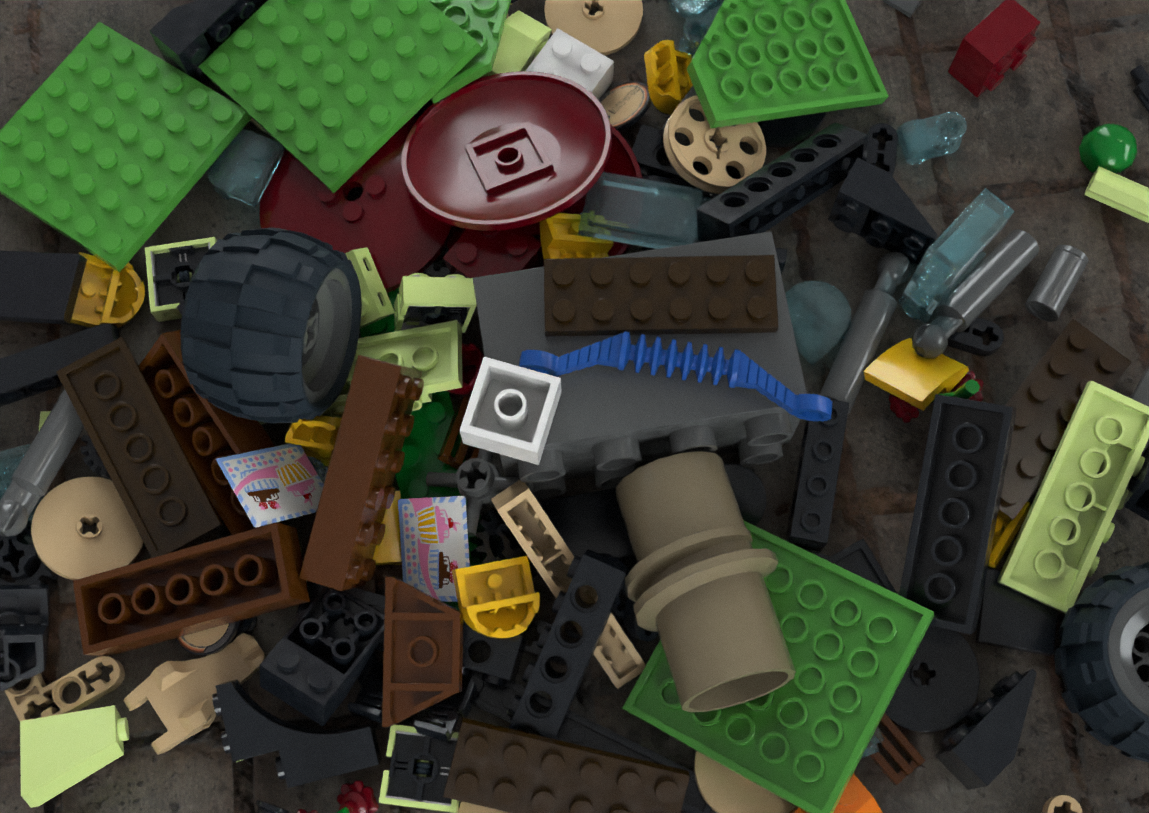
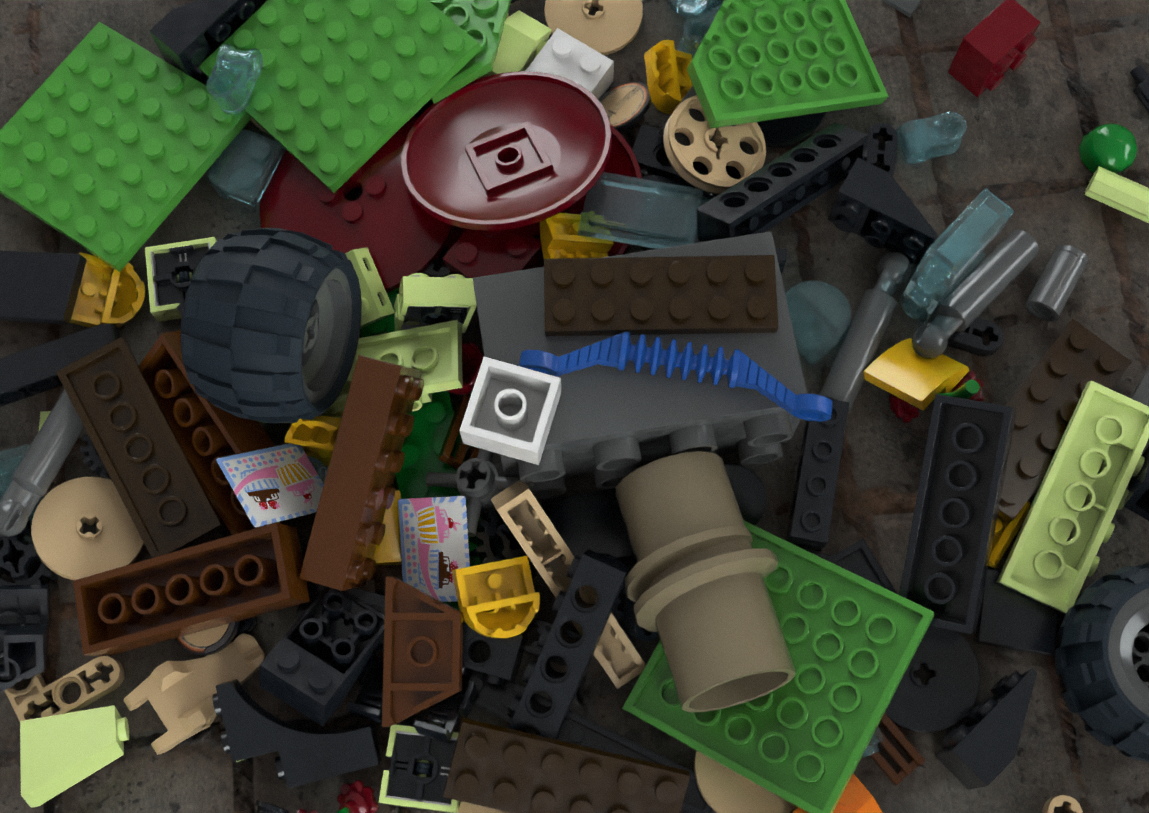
(234, 78): none -> clear light blue piece

